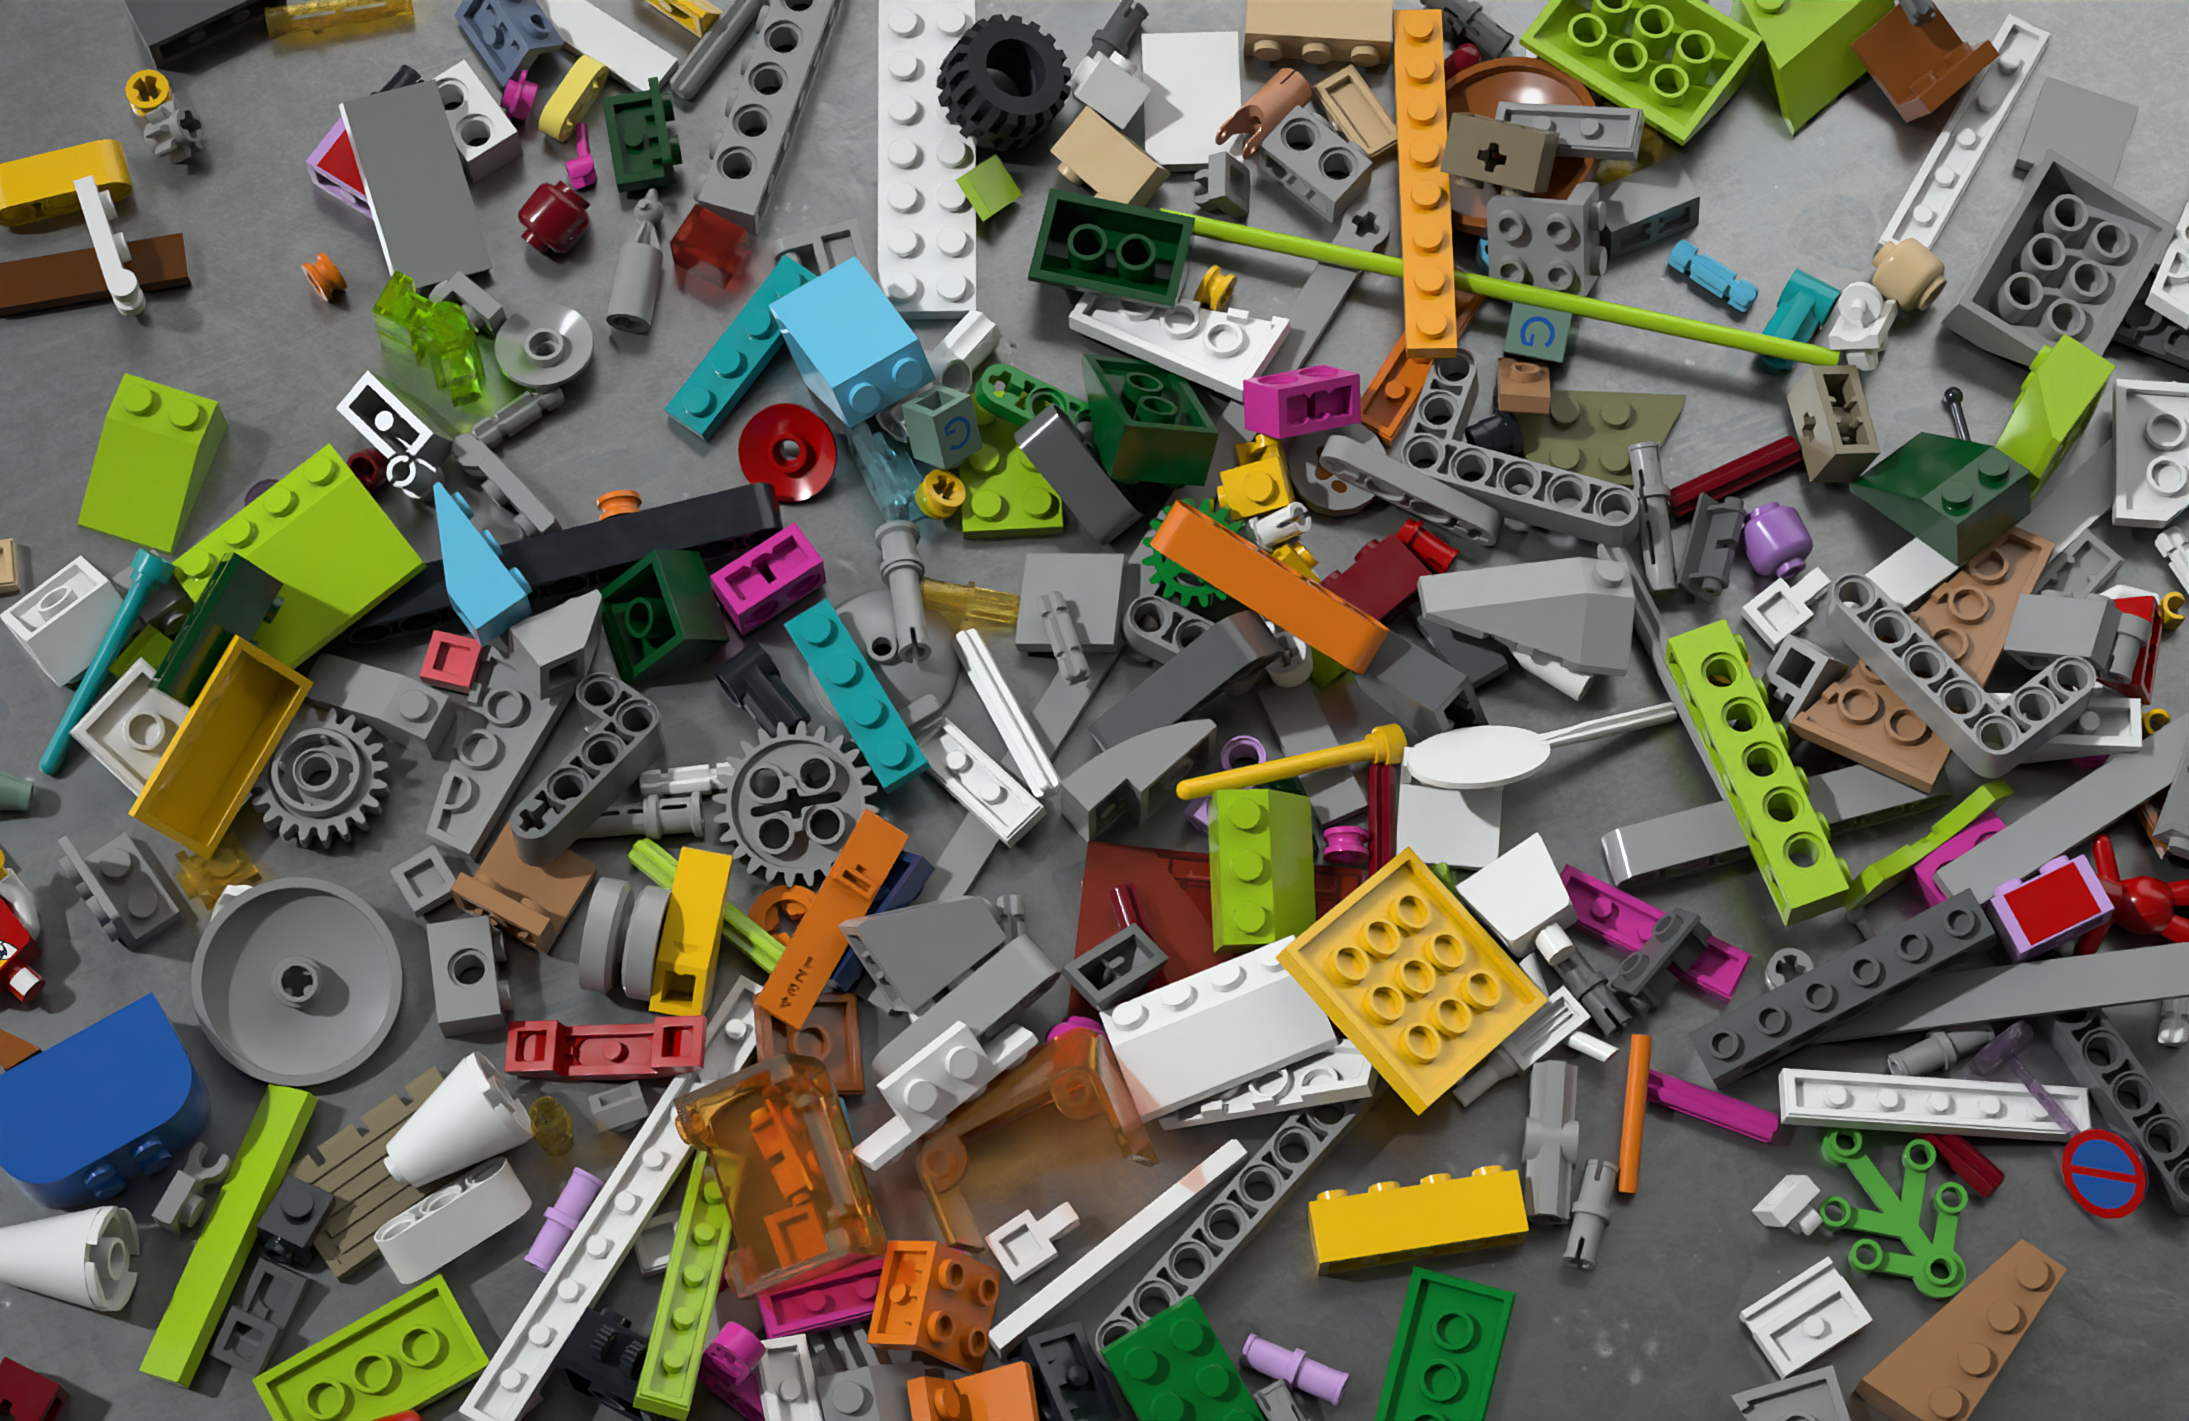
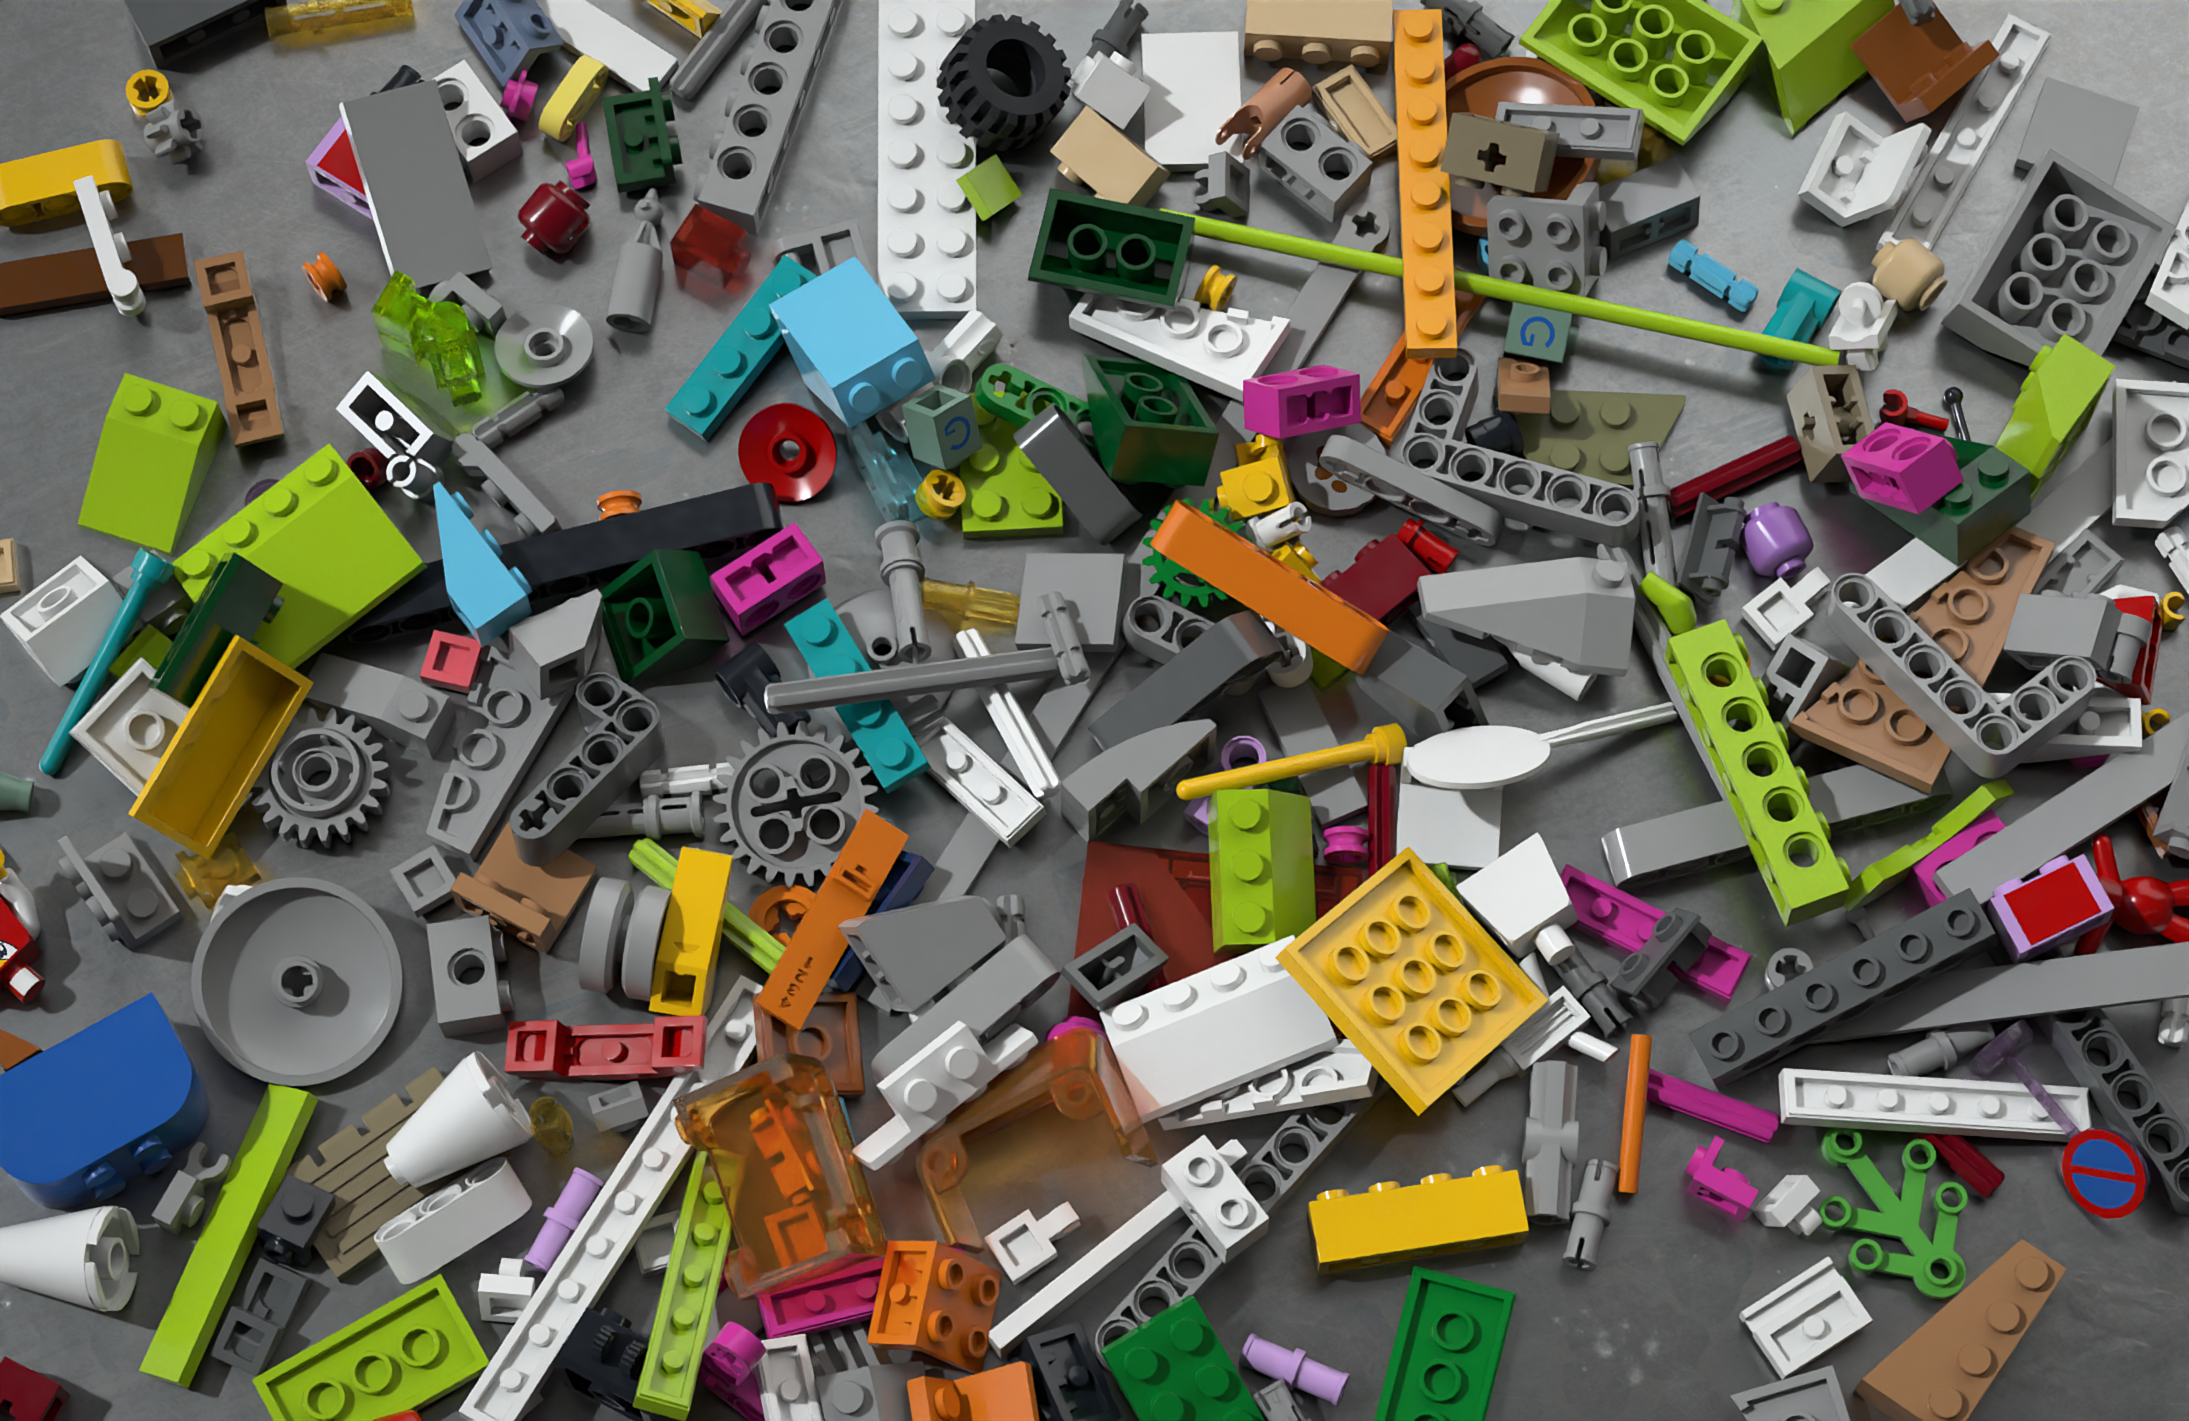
(240, 348): none -> medium nougat slope
(506, 1294): none -> white tile
(910, 680): none -> light grey axle
(1214, 1199): none -> white brick
(1672, 603): none -> lime arm
(1722, 1189): none -> dark pink bracket
(1861, 171): none -> white bracket
(1903, 467): none -> dark pink brick
(1909, 414): none -> red hand

